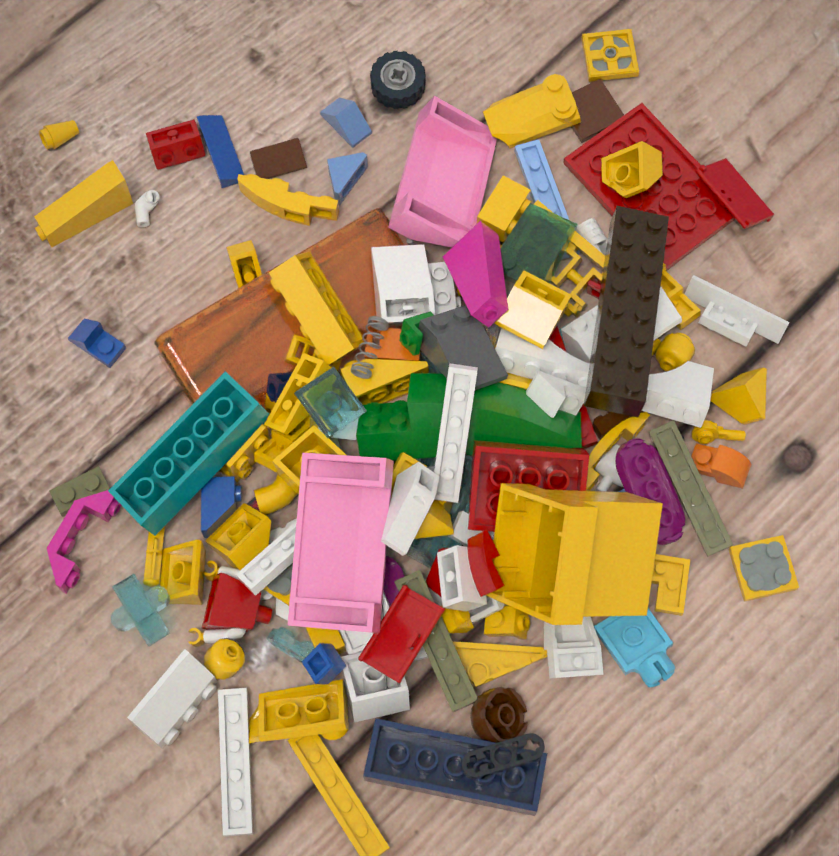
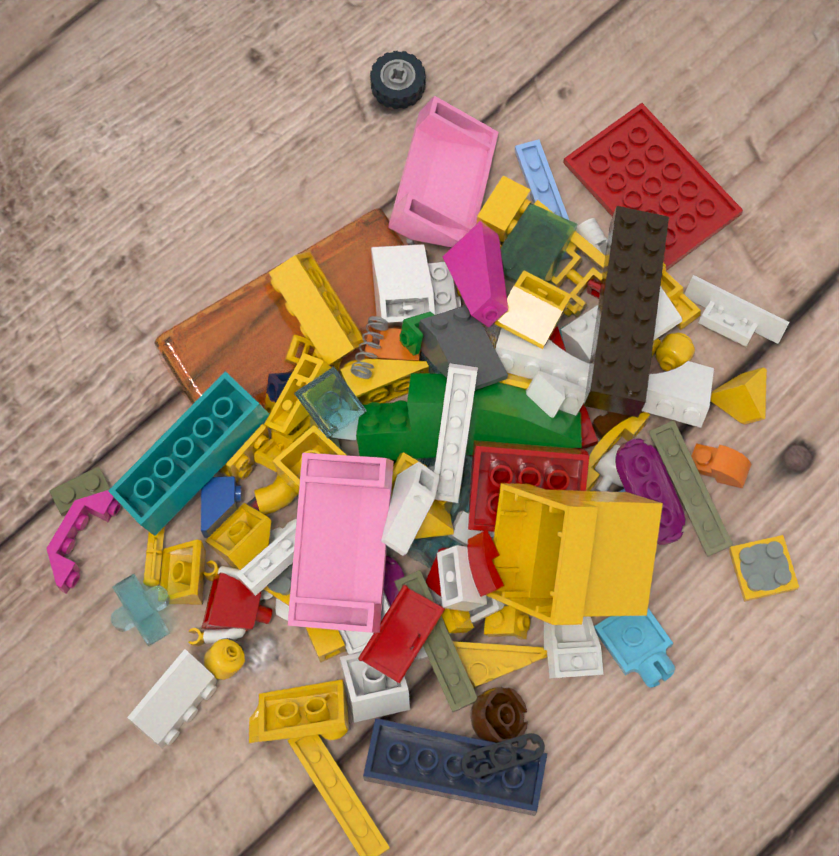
(58, 133): yellow cone -> none
(84, 205): yellow slope -> none
(97, 342): blue slope -> none
(144, 206): white arm -> none
(175, 144): red bracket -> none
(220, 149): blue slope -> none
(235, 762): white plate -> none
(244, 262): yellow slope -> none
(277, 199): yellow slope -> none
(278, 159): reddish brown slope -> none
(285, 641): clear light blue plate -> none
(323, 663): blue slope -> none
(345, 173): medium blue slope -> none
(347, 121): medium blue slope -> none
(533, 112): yellow slope -> none
(595, 109): reddish brown tile -> none
(610, 55): yellow piece -> none
(632, 169): yellow slope -> none
(672, 579): yellow plate -> none
(711, 431): yellow plate -> none
(735, 193): red door -> none

